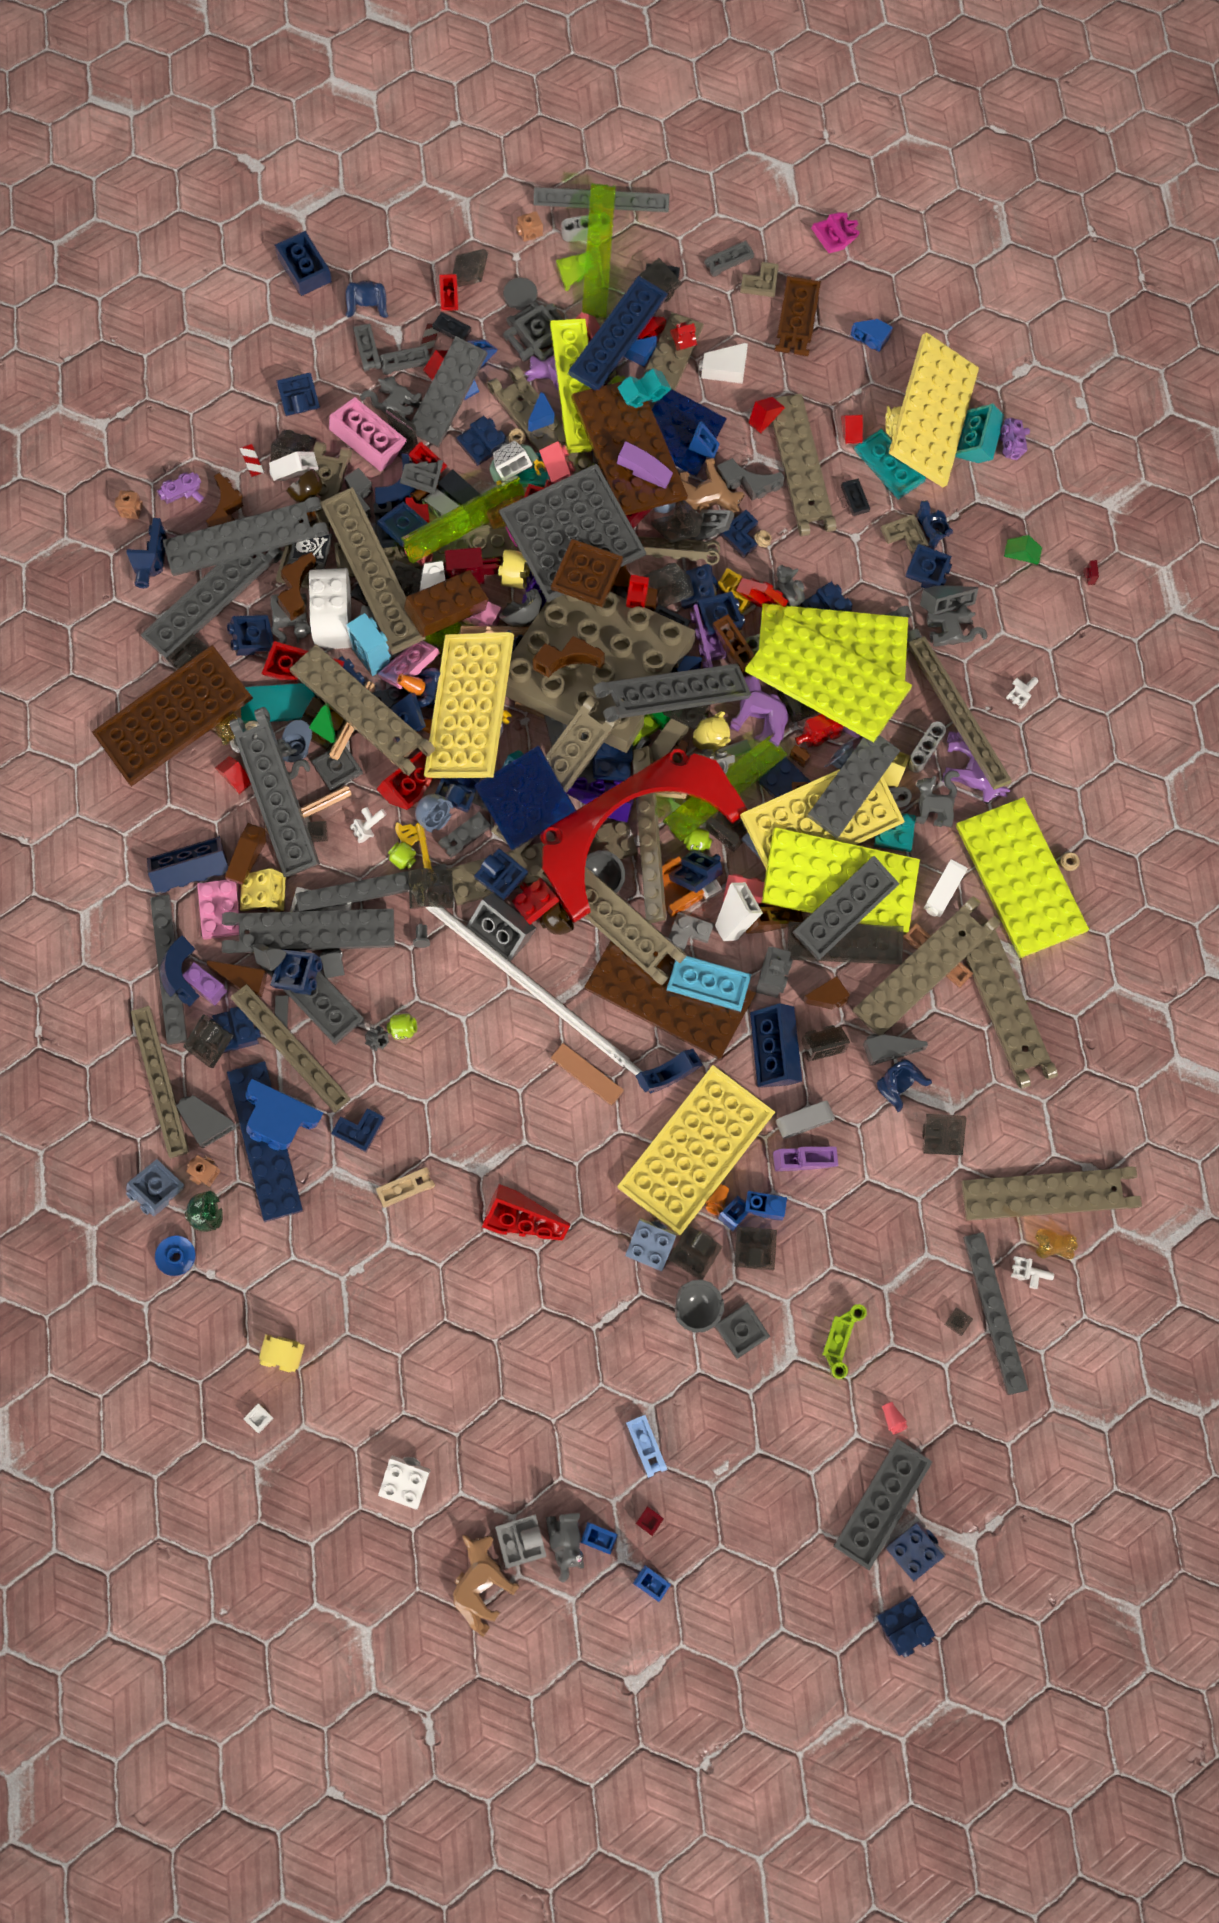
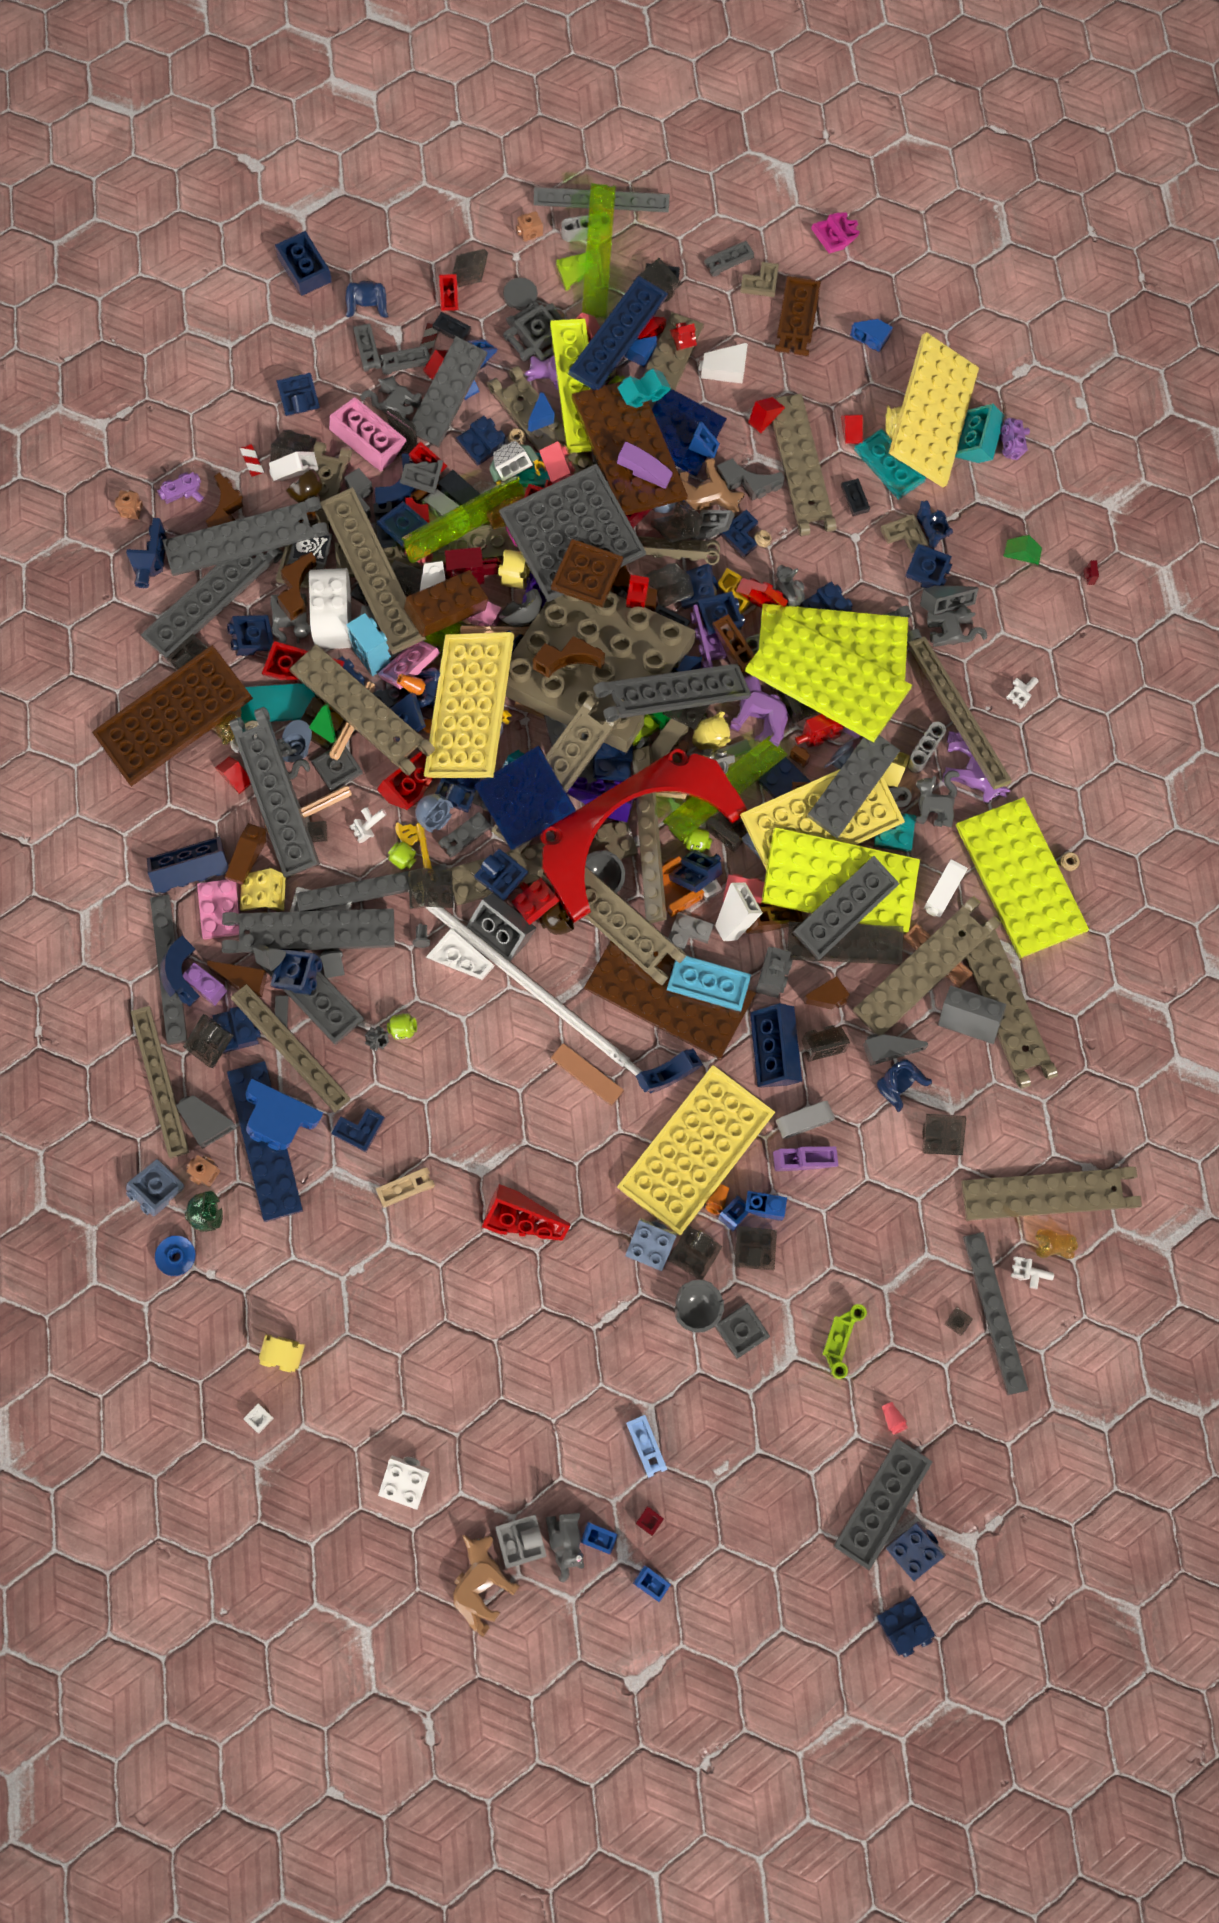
(460, 955): none -> white wing
(972, 1014): none -> dark grey slope

